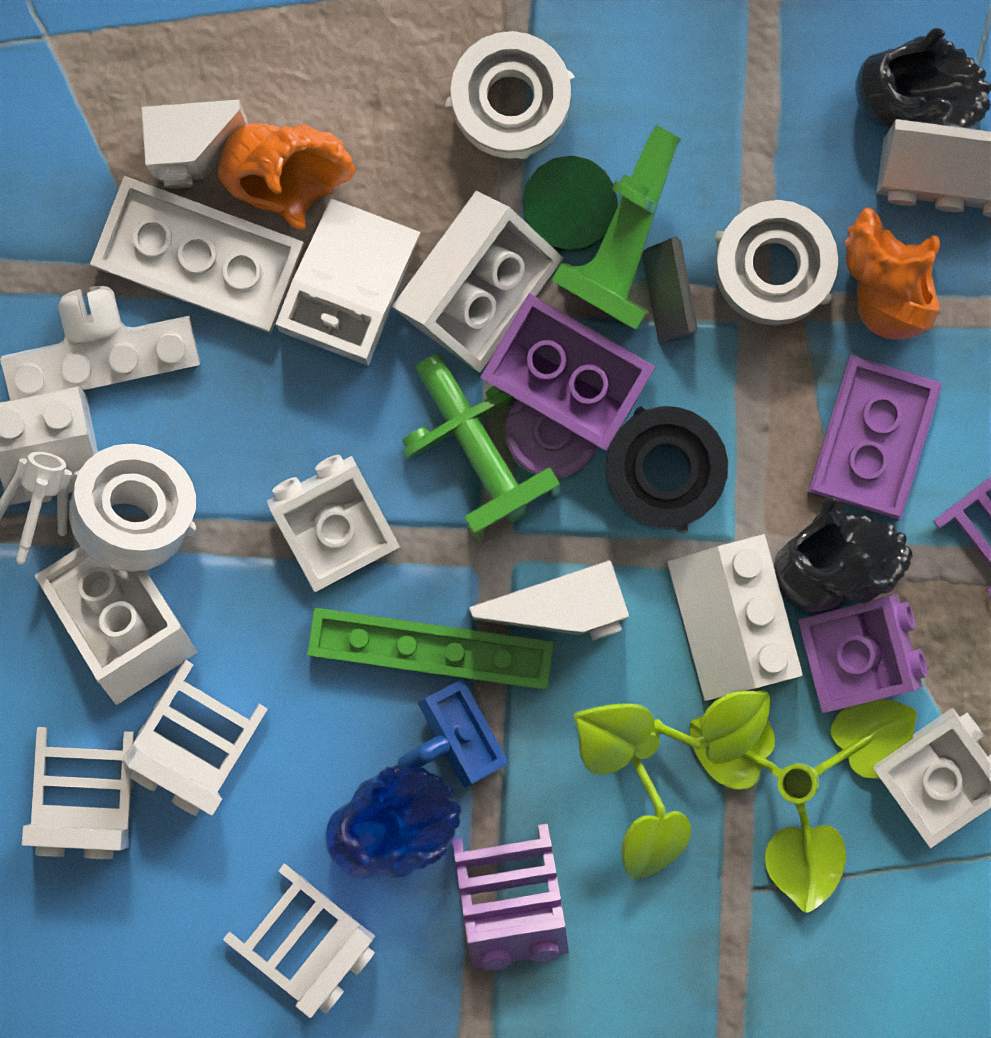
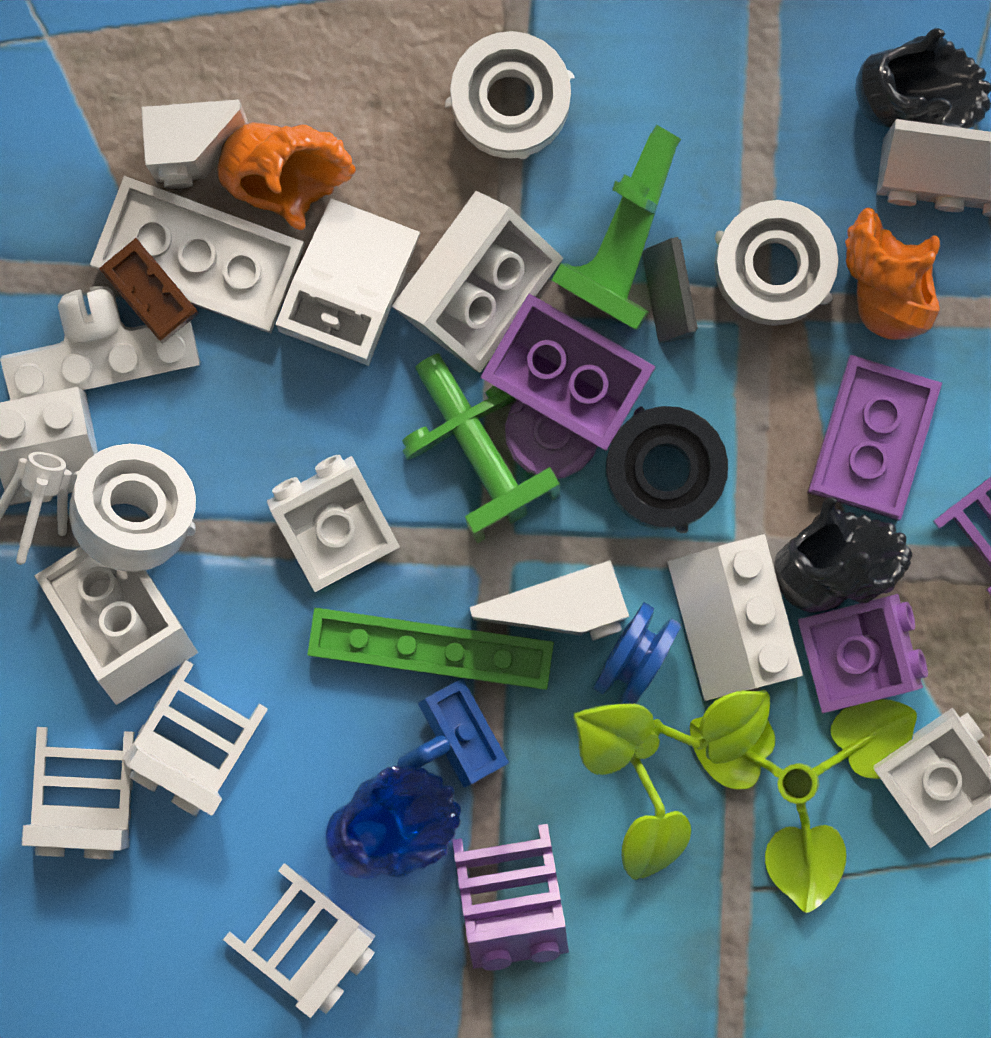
(149, 290): none -> reddish brown plate
(570, 203): dark green tile -> none
(637, 655): none -> blue wheel

